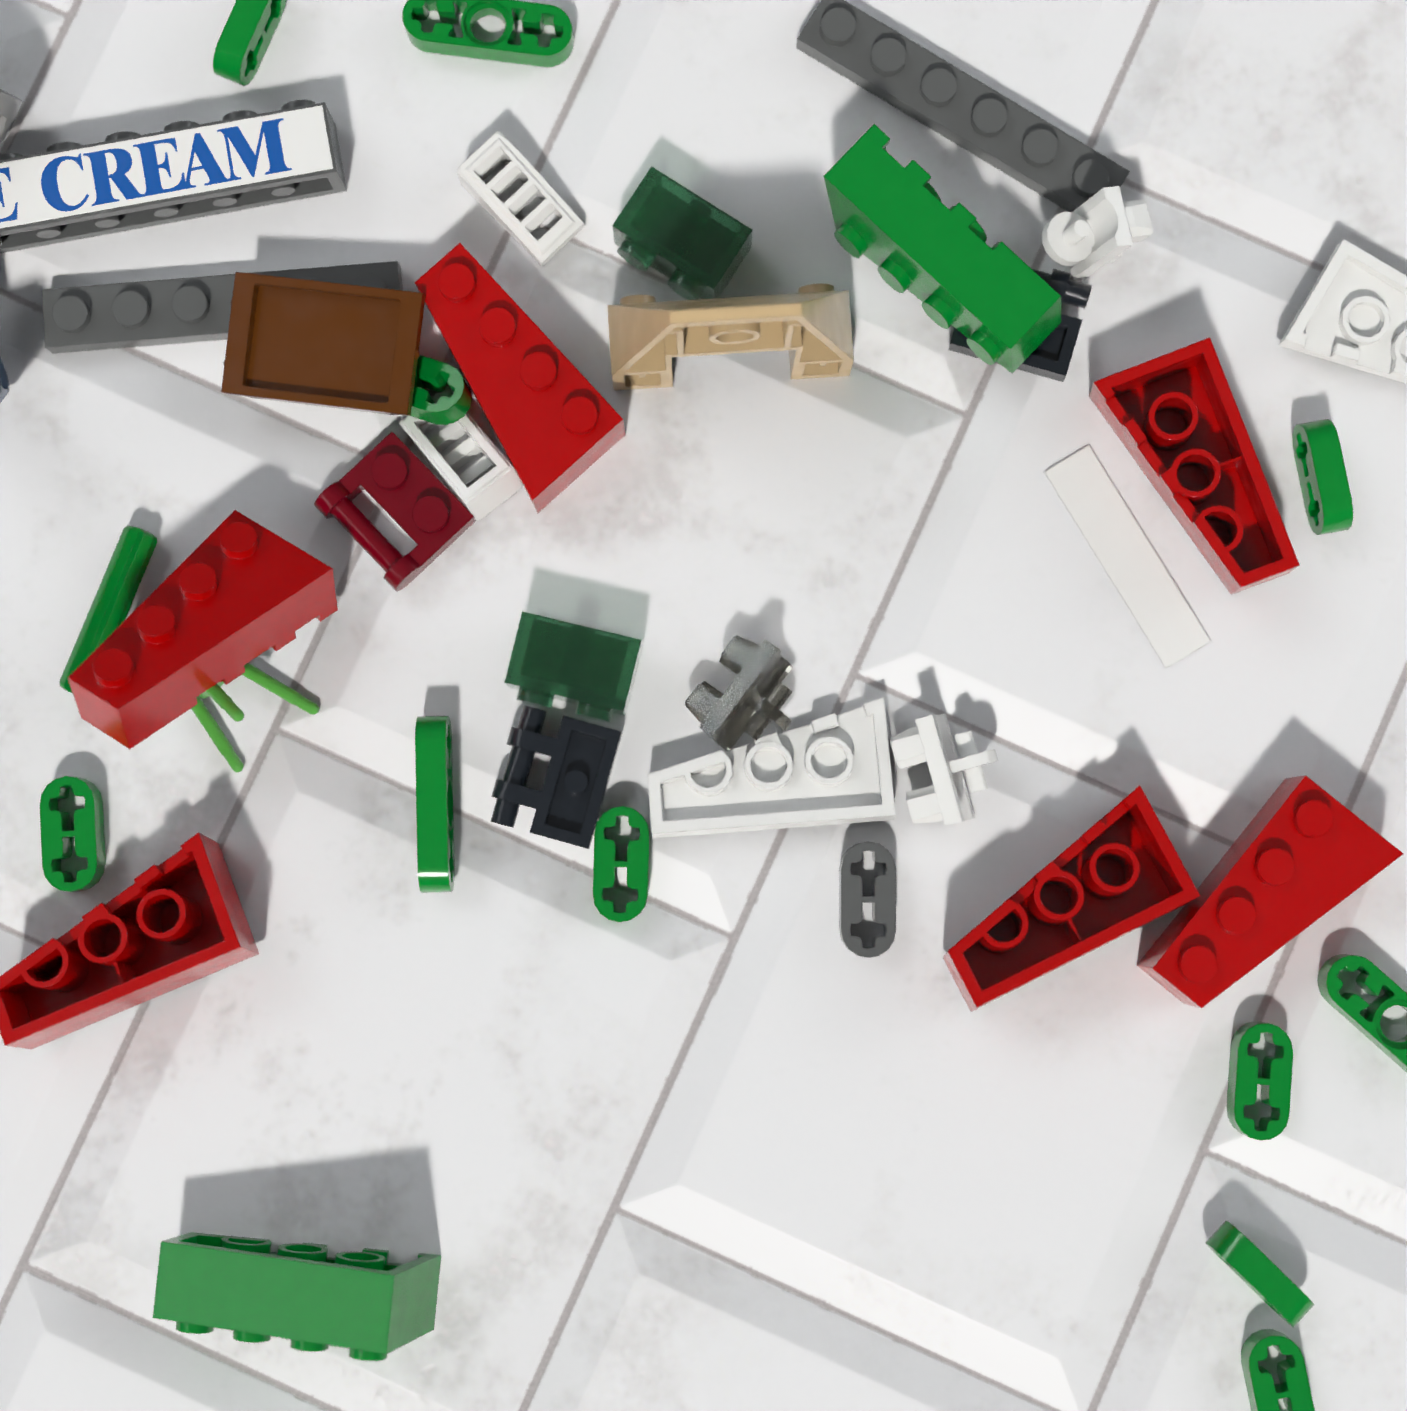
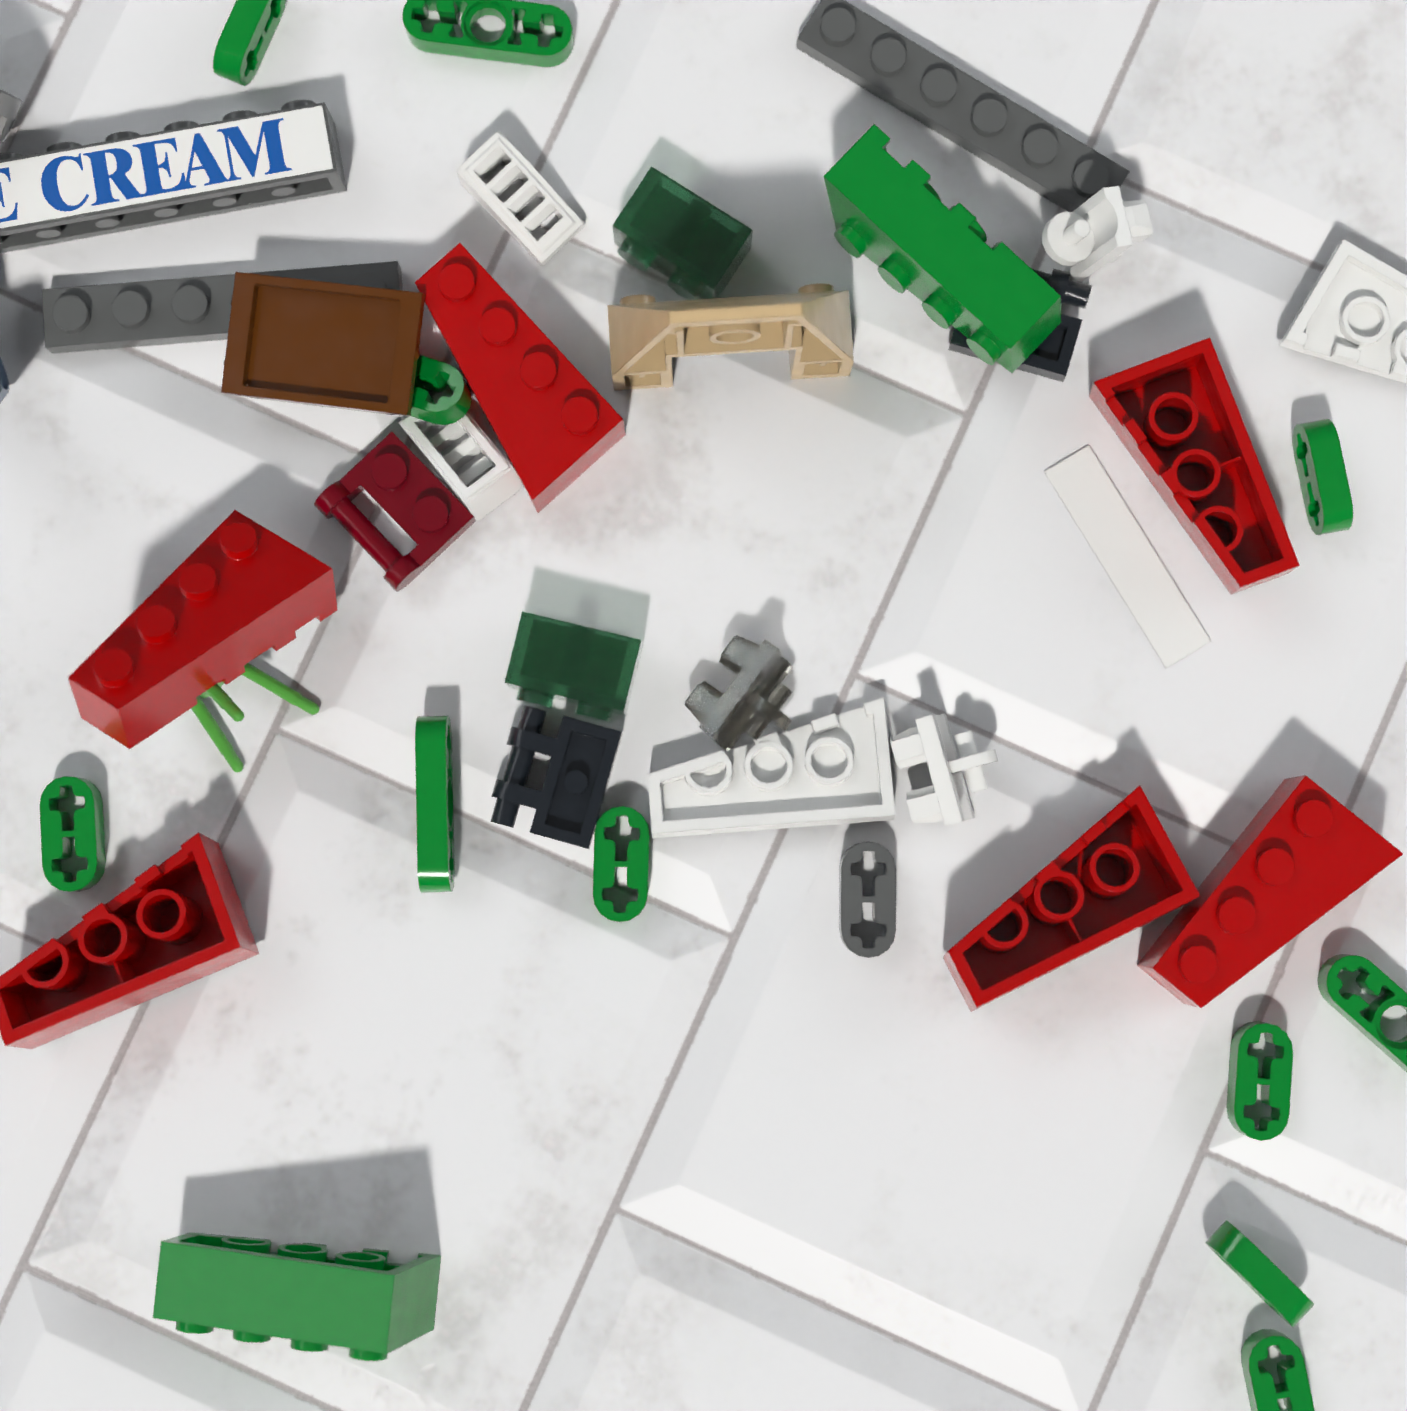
(113, 596): green axle -> none

